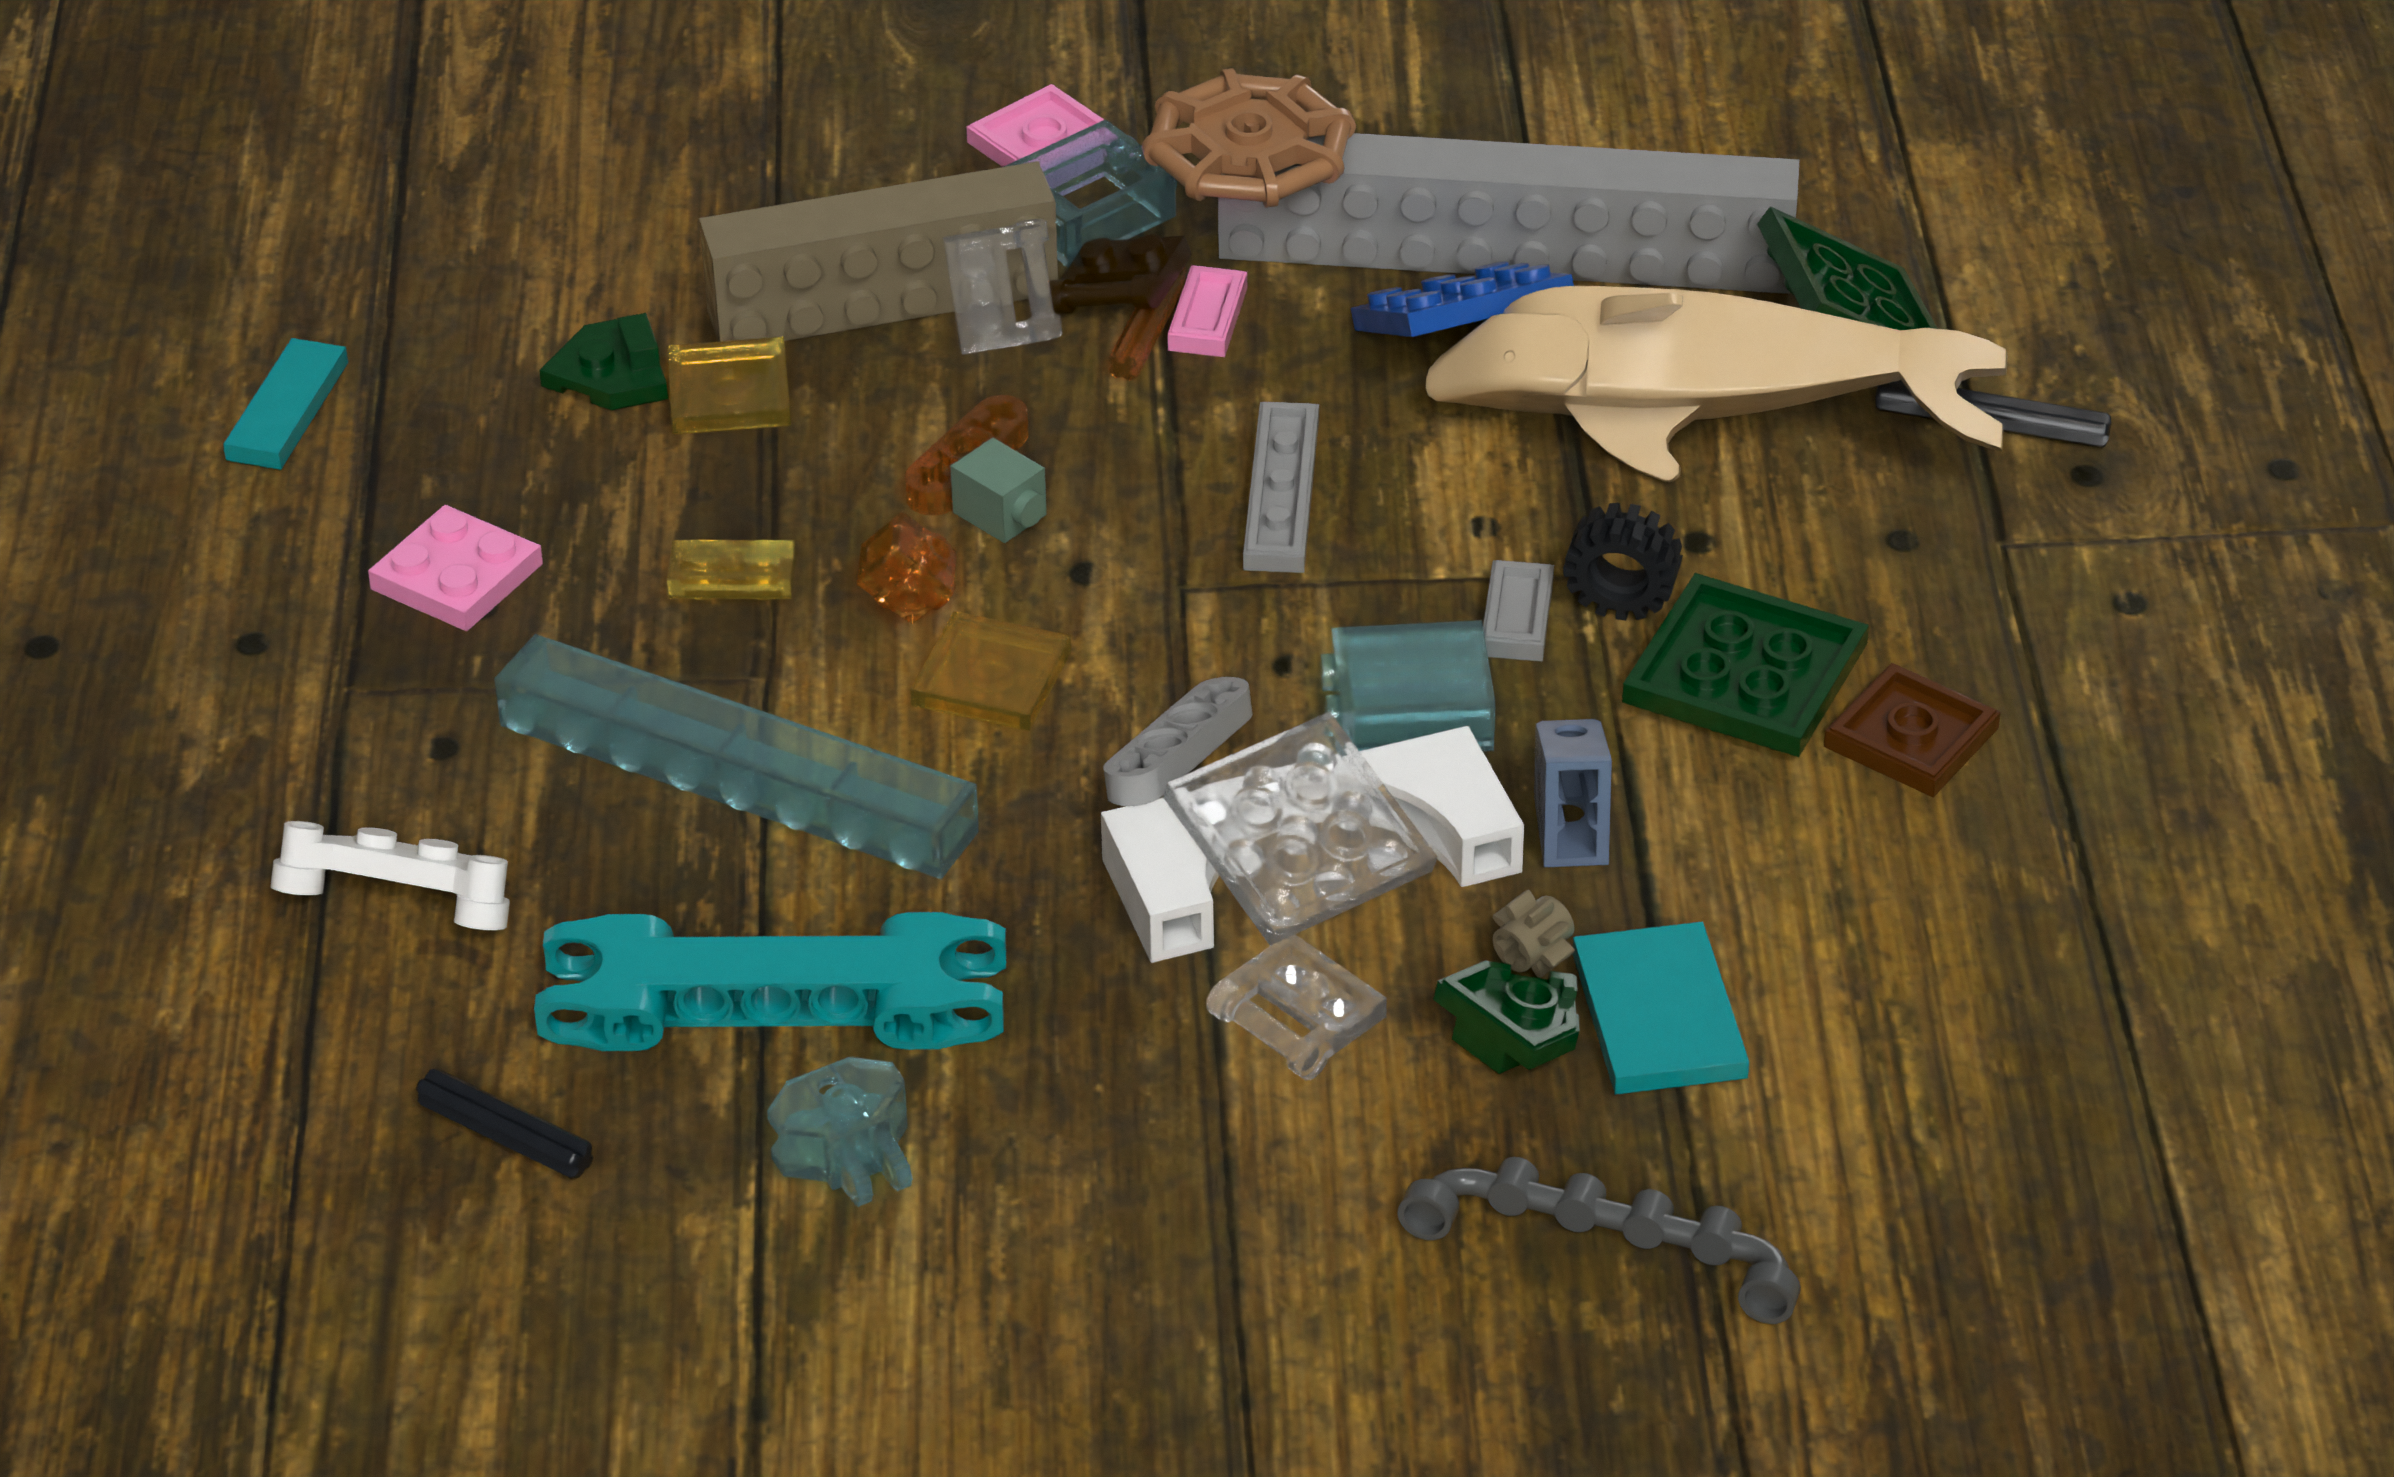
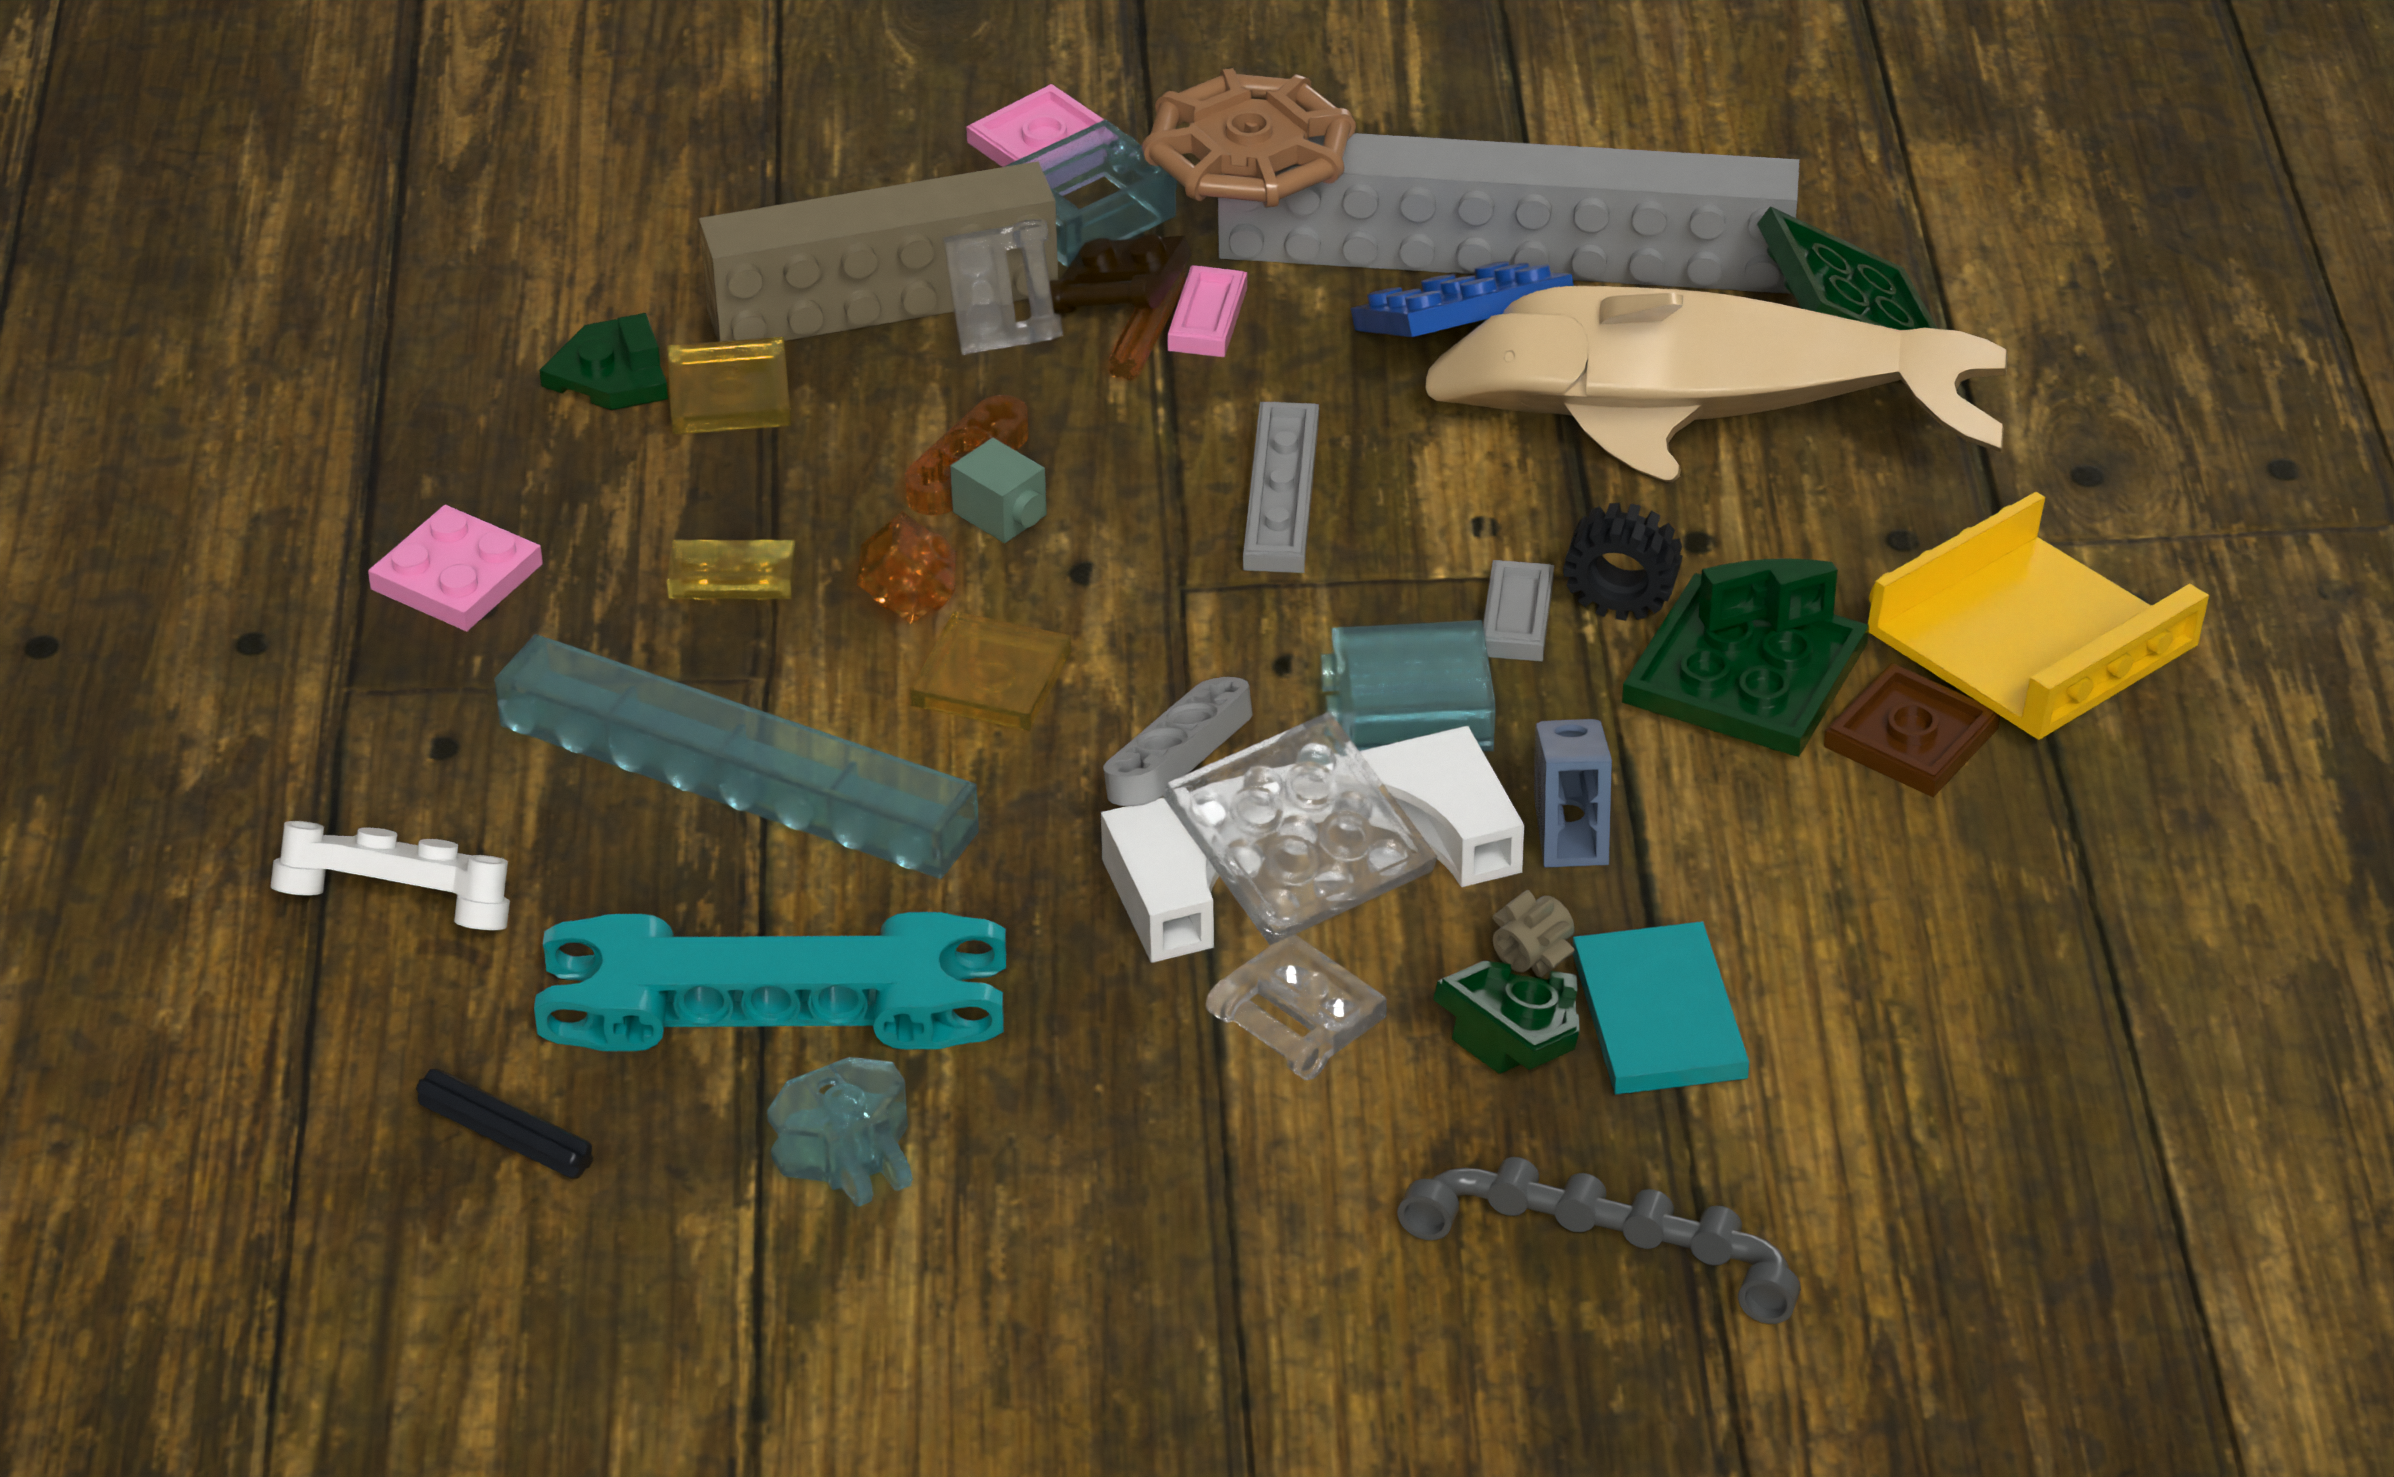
(285, 403): teal tile -> none
(1780, 589): none -> dark green slope
(2015, 414): black axle -> none
(2027, 622): none -> yellow panel

